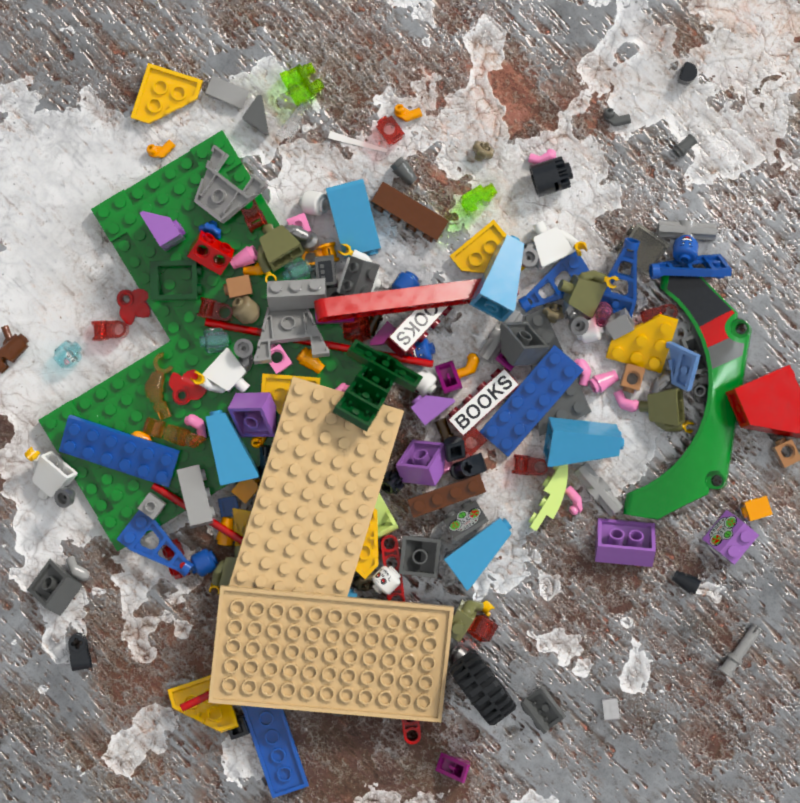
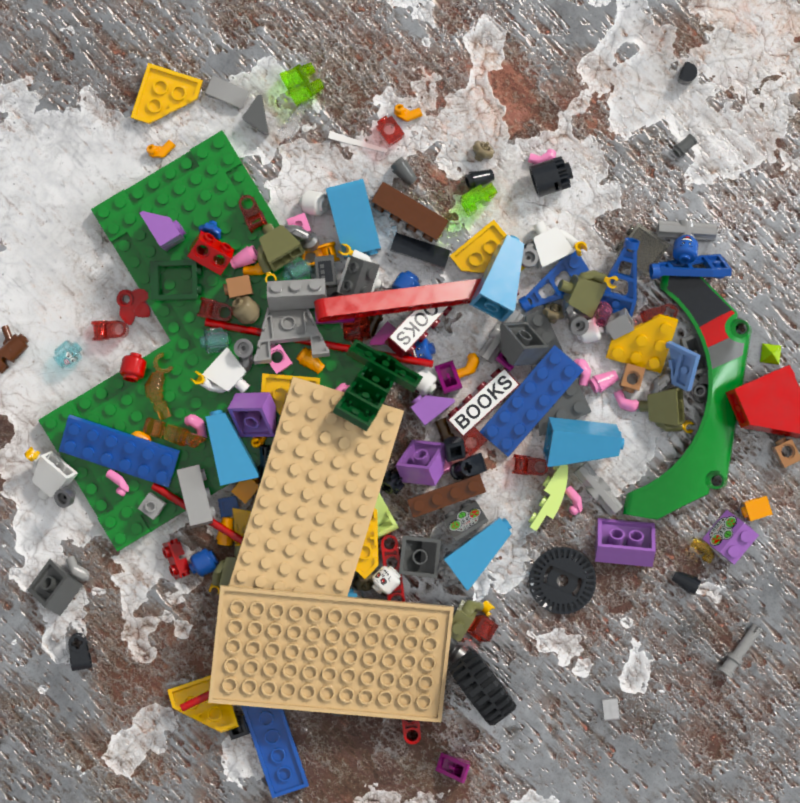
(119, 480): none -> bright pink arm
(133, 367): none -> red head
(137, 529): blue plate -> none
(184, 384): red plate -> none
(221, 196): light grey wing -> none
(420, 250): none -> black slope
(478, 178): none -> black cone
(542, 709): dark grey bracket -> none
(560, 598): none -> black piece
(614, 119): dark grey arm -> none
(705, 548): none -> clear yellow arm
(770, 354): none -> lime slope

